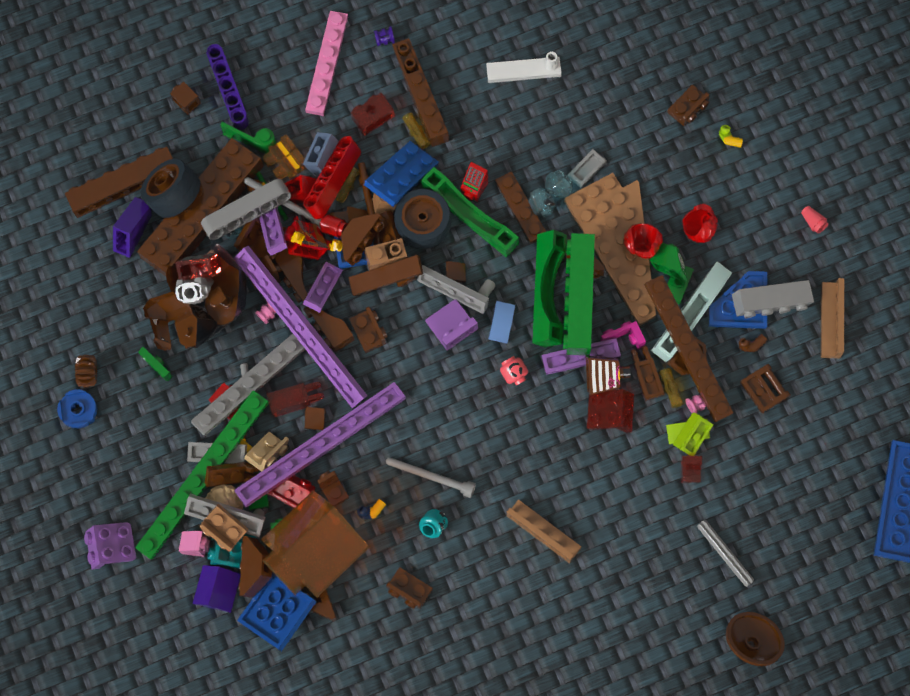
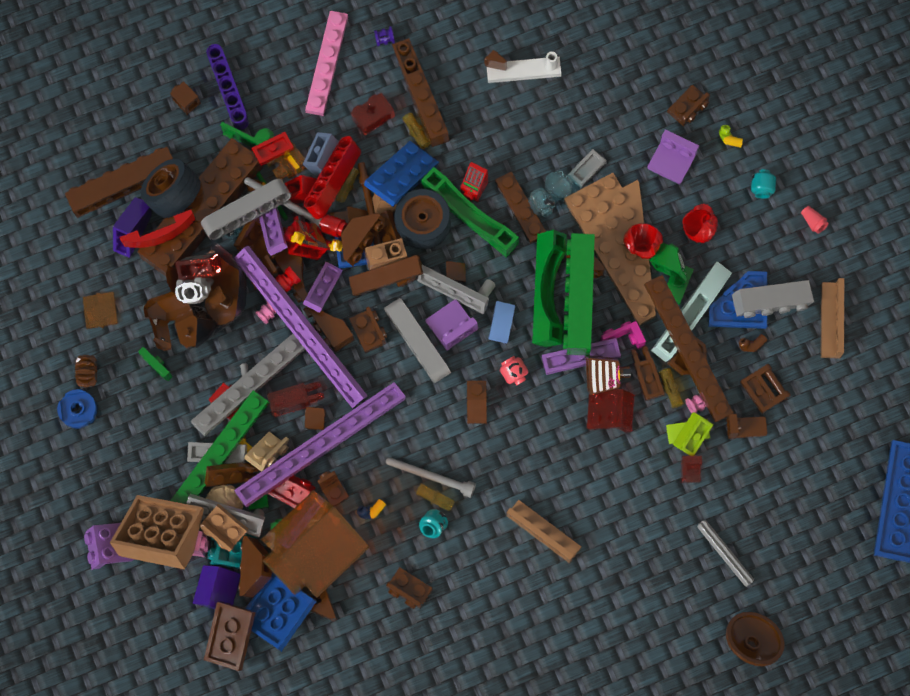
(100, 310): none -> clear orange piece
(135, 240): none -> red slope
(158, 532): none -> medium nougat slope
(229, 636): none -> reddish brown plate
(272, 148): none -> red plate
(288, 279): none -> red wheel
(417, 340): none -> light grey beam
(435, 497): none -> clear yellow axle
(476, 402): none -> reddish brown slope
(495, 61): none -> reddish brown slope
(673, 157): none -> medium lavender bracket
(746, 427): none -> reddish brown bracket
(763, 184): none -> teal head

